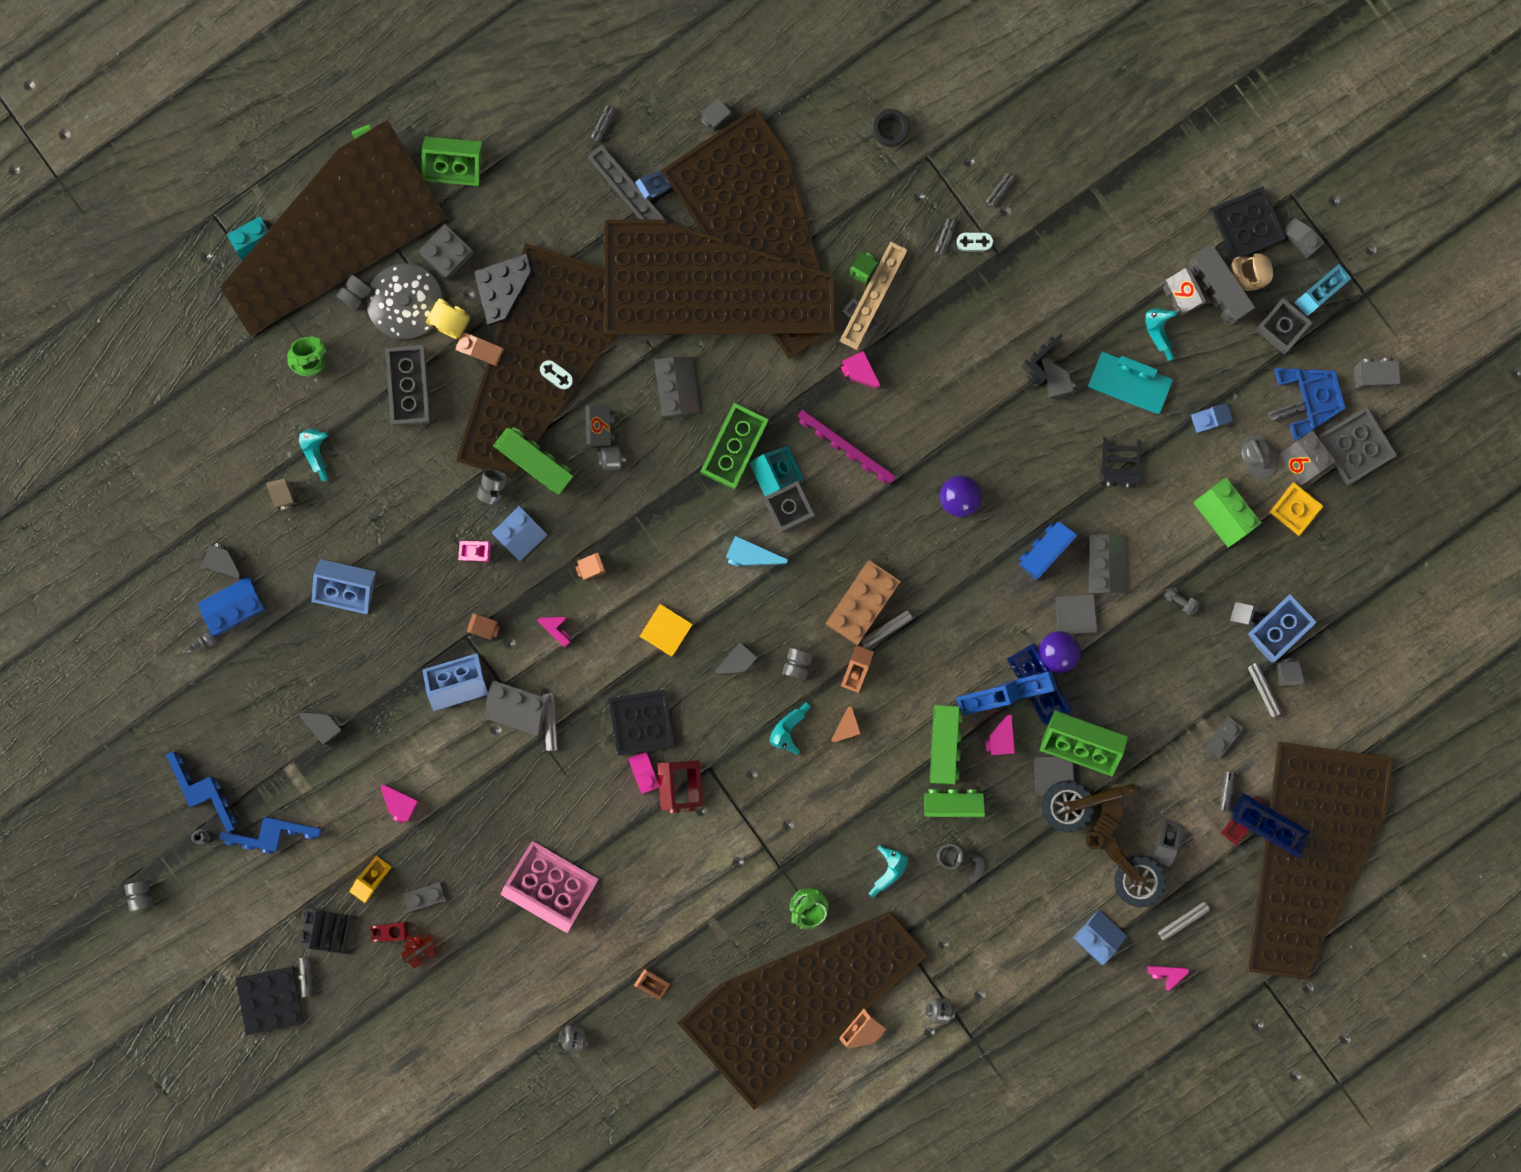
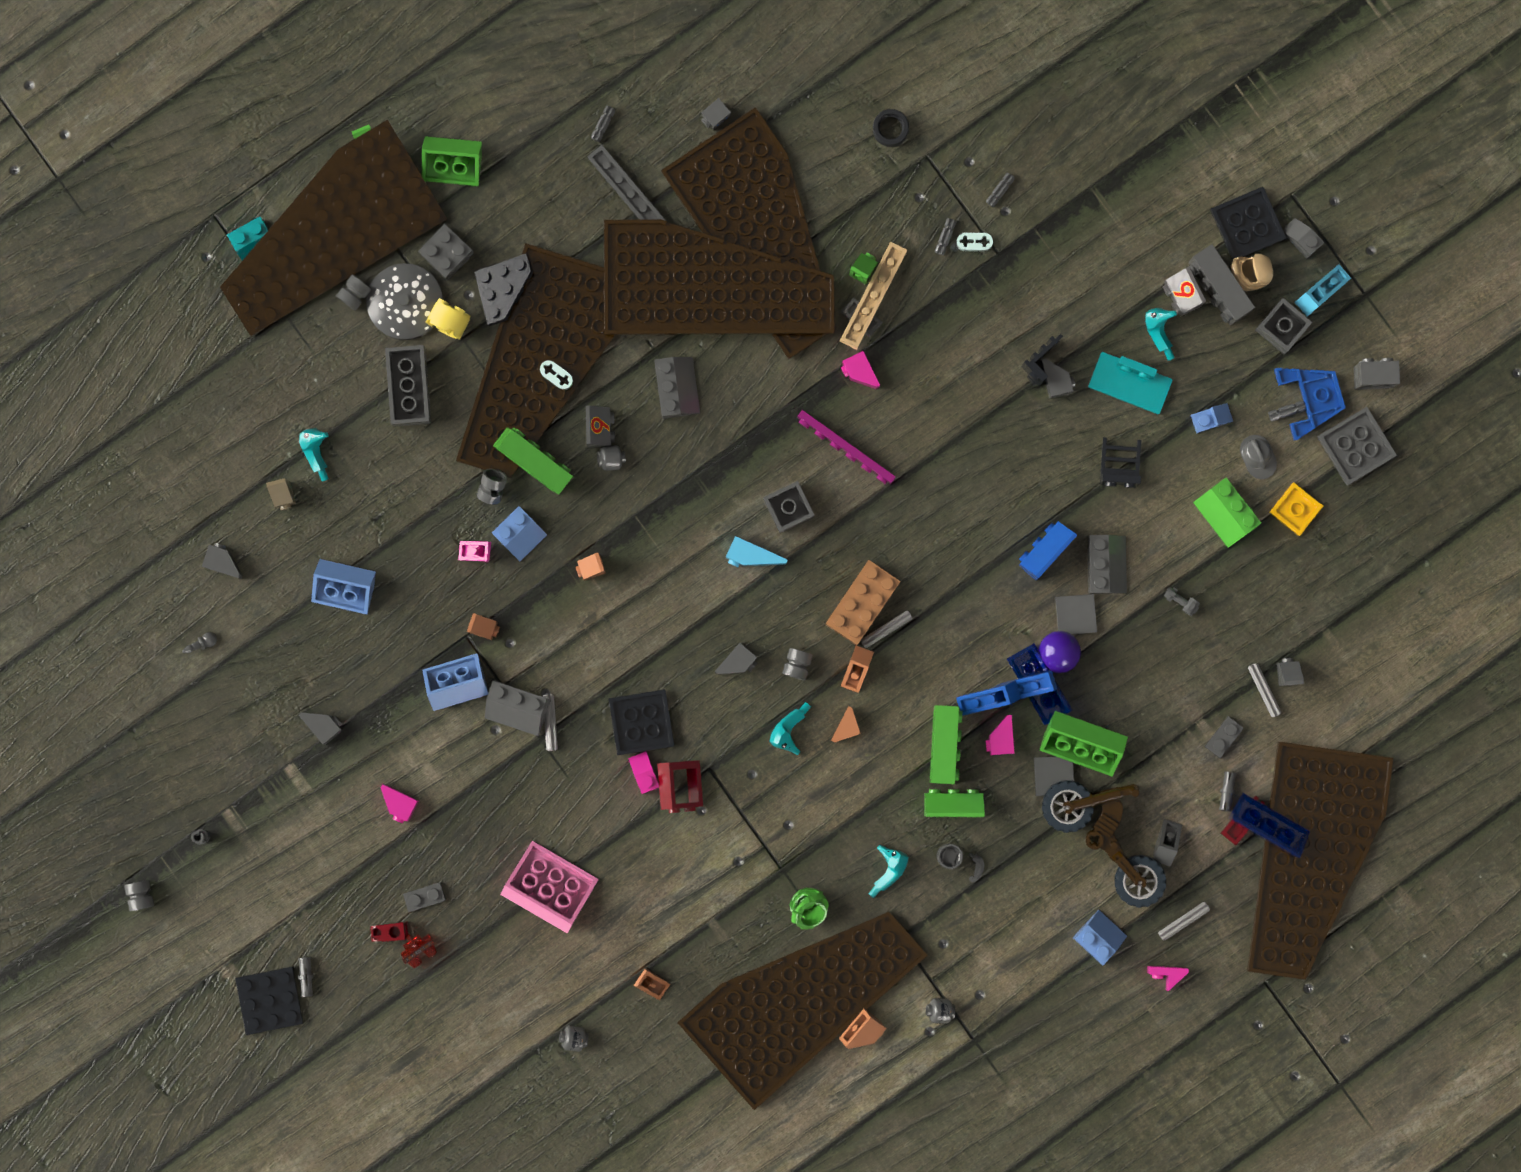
(202, 791): blue bracket -> none
(231, 606): blue slope -> none
(270, 835): blue bracket -> none
(306, 356): bright green helmet -> none
(316, 928): black plate -> none
(370, 879): yellow slope -> none
(479, 349): nougat slope -> none
(551, 624): dark pink slope -> none
(653, 185): medium blue slope -> none
(666, 630): yellow tile -> none
(734, 446): bright green brick -> none
(776, 470): teal slope -> none
(960, 496): dark purple piece -> none
(1247, 615): slope -> none
(1281, 628): medium blue slope -> none
(1306, 457): flat silver slope -> none

